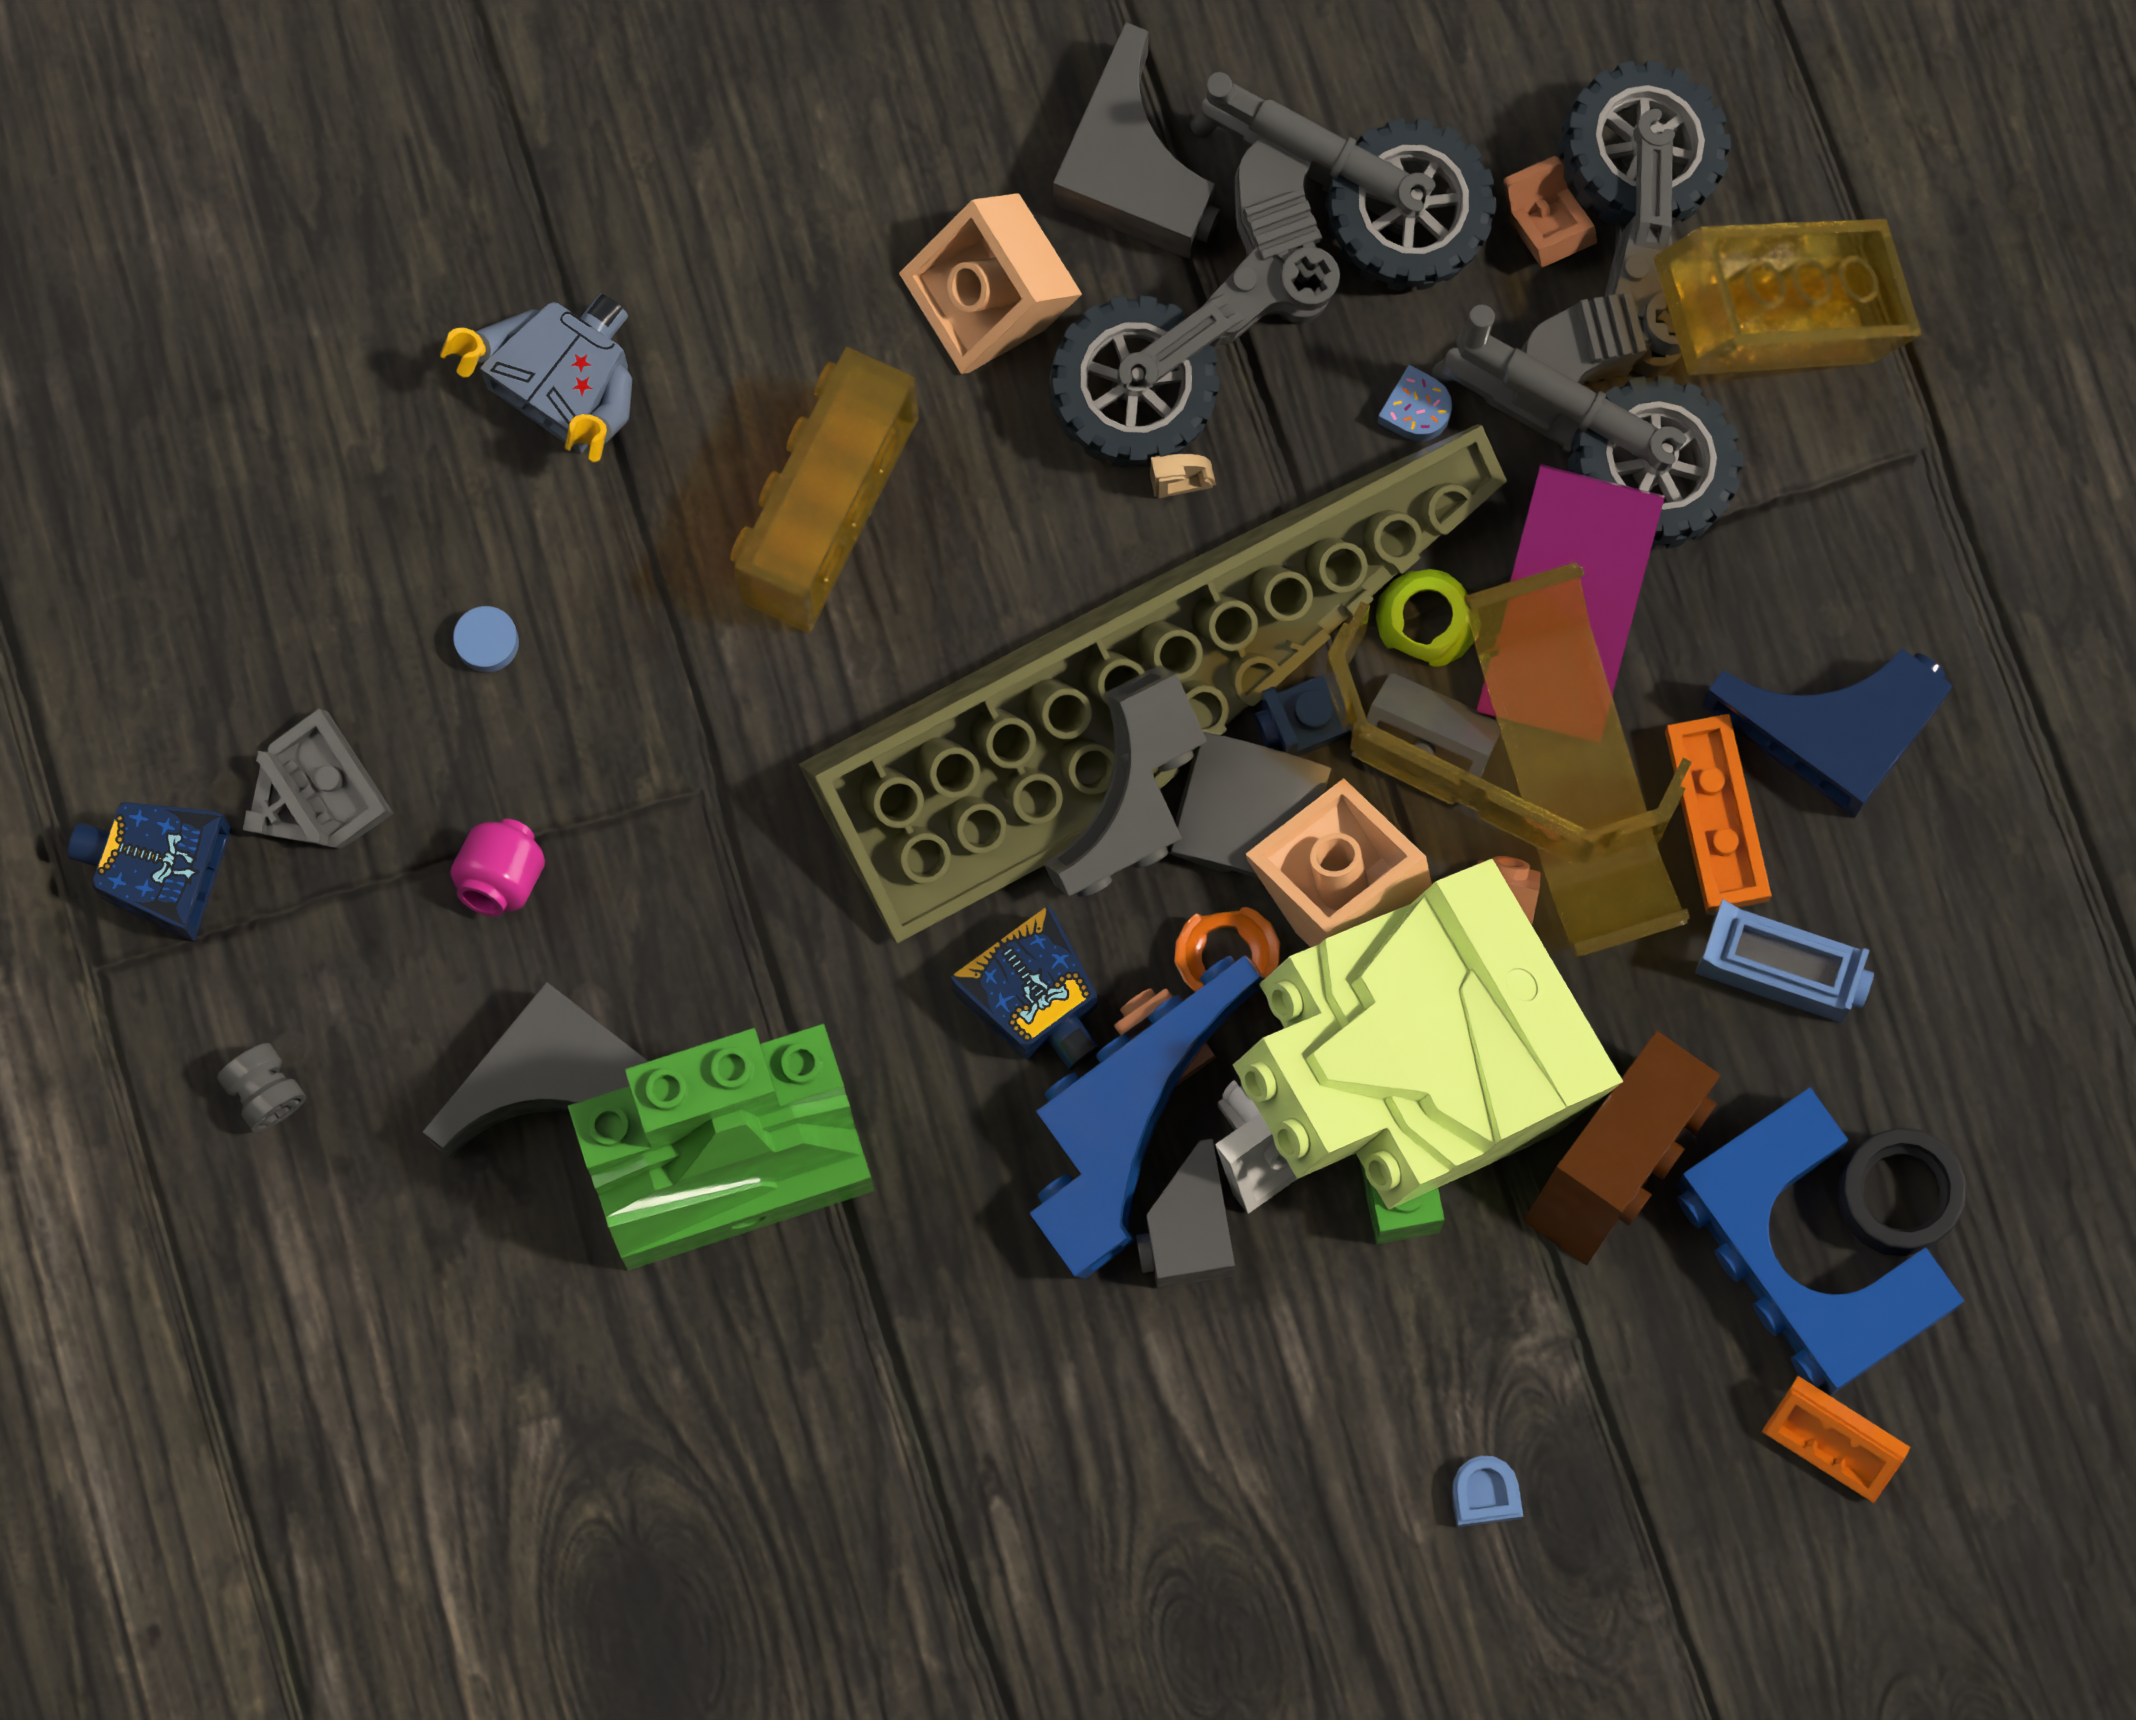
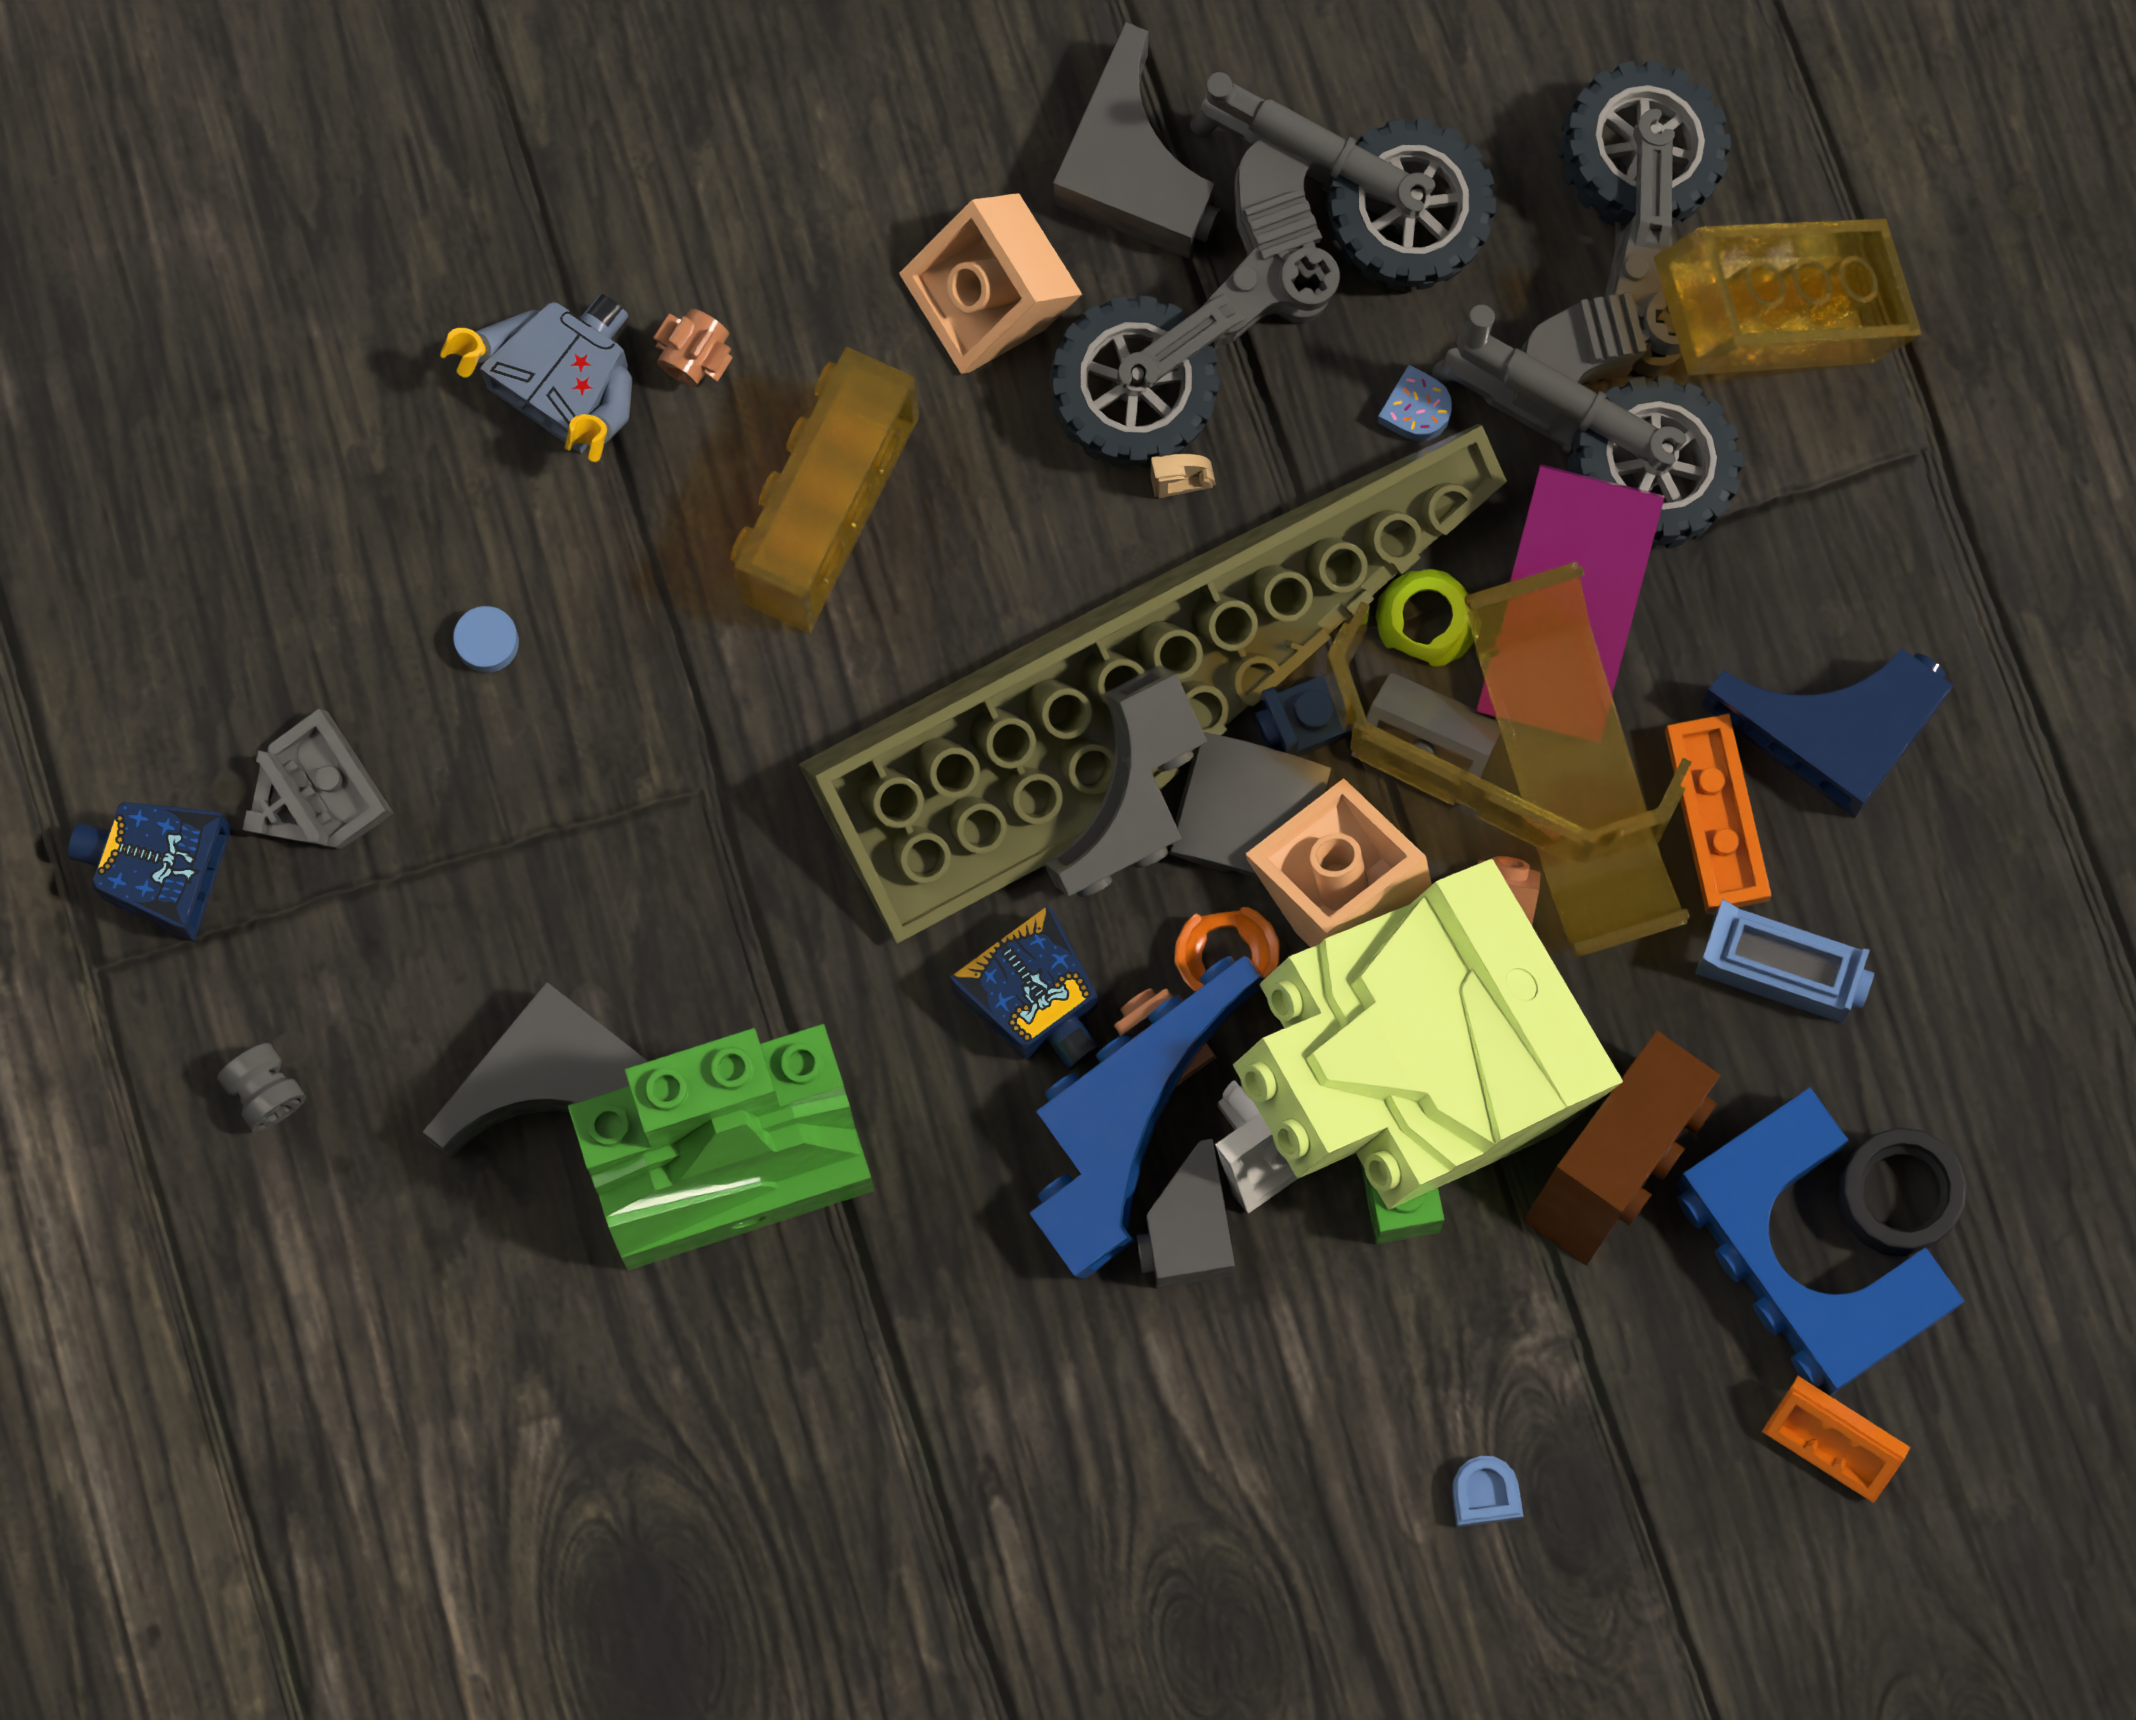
(497, 867): dark pink head -> none
(693, 347): none -> nougat gear
(1547, 212): nougat bracket -> none

